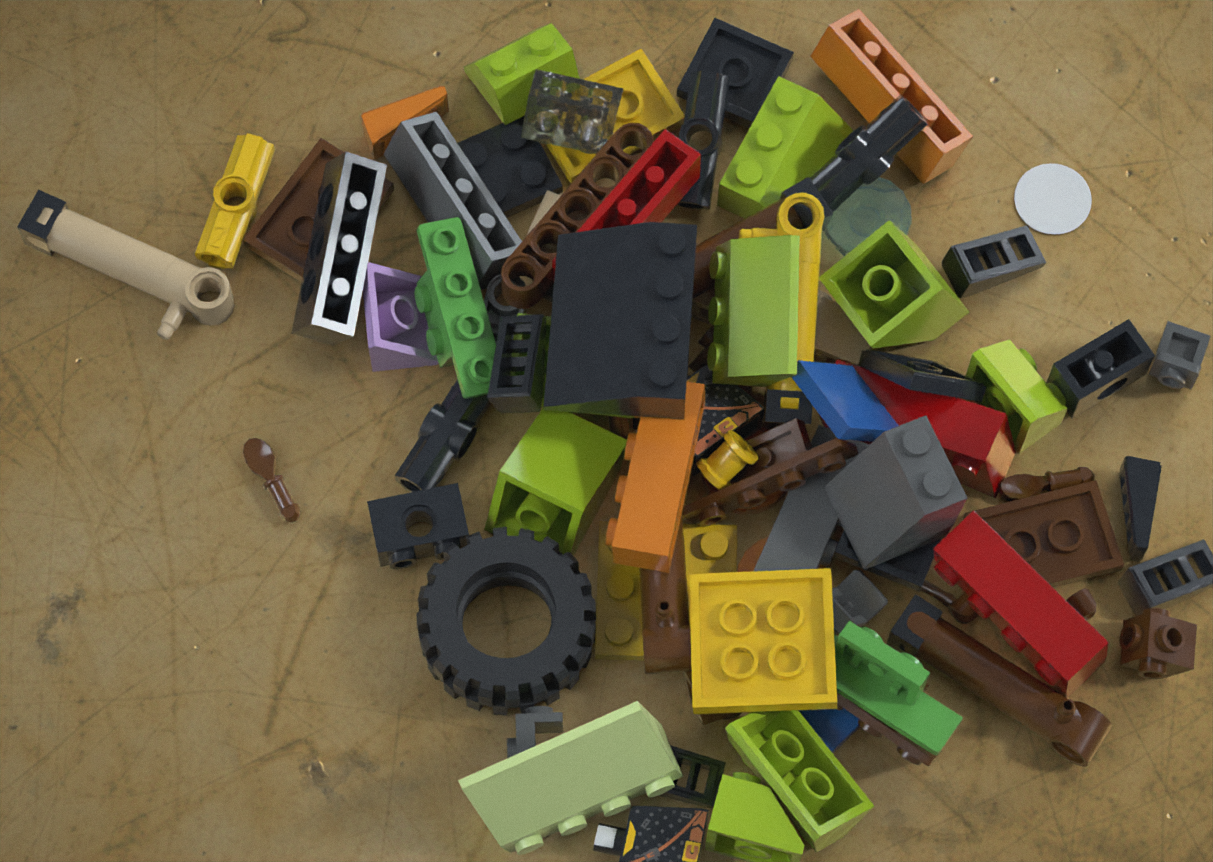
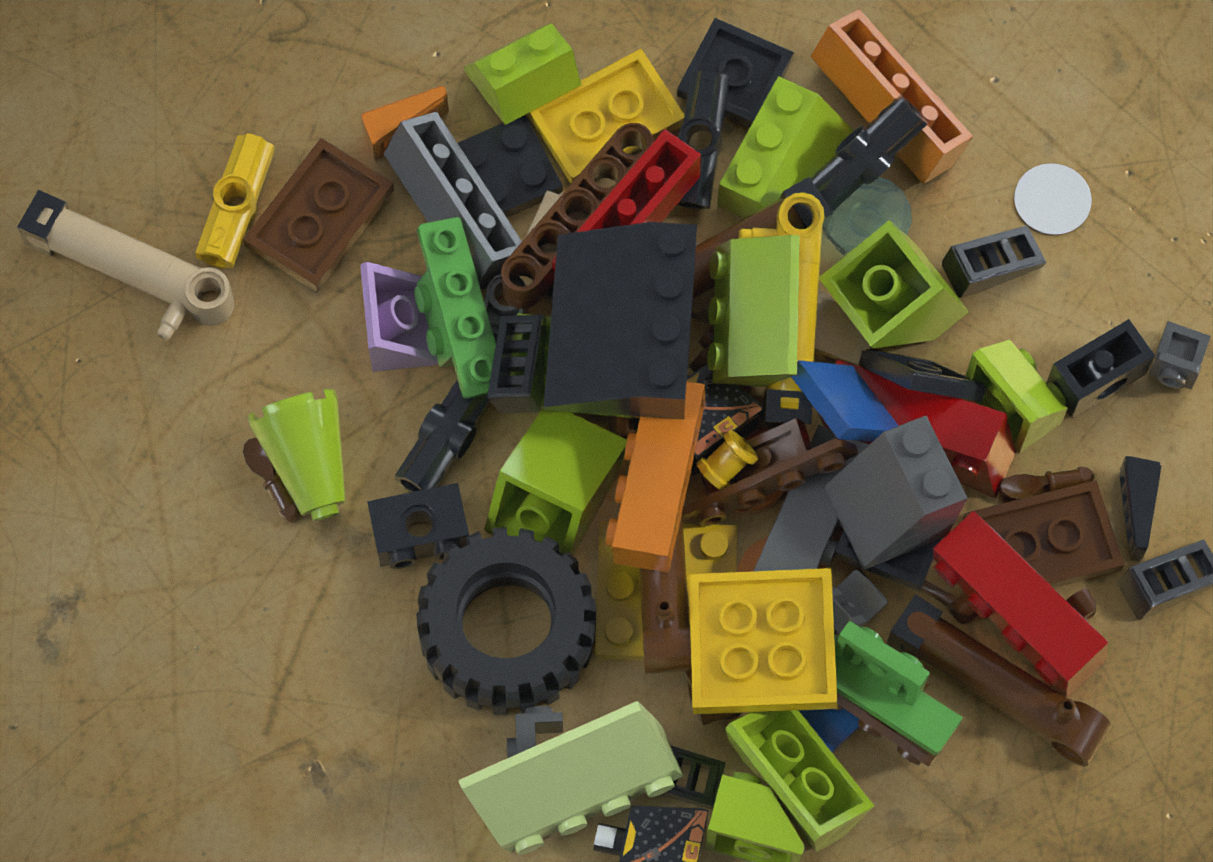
(305, 450): none -> lime cone
(339, 249): black brick -> none
(571, 112): clear smoke brick -> none
(1157, 644): reddish brown brick -> none

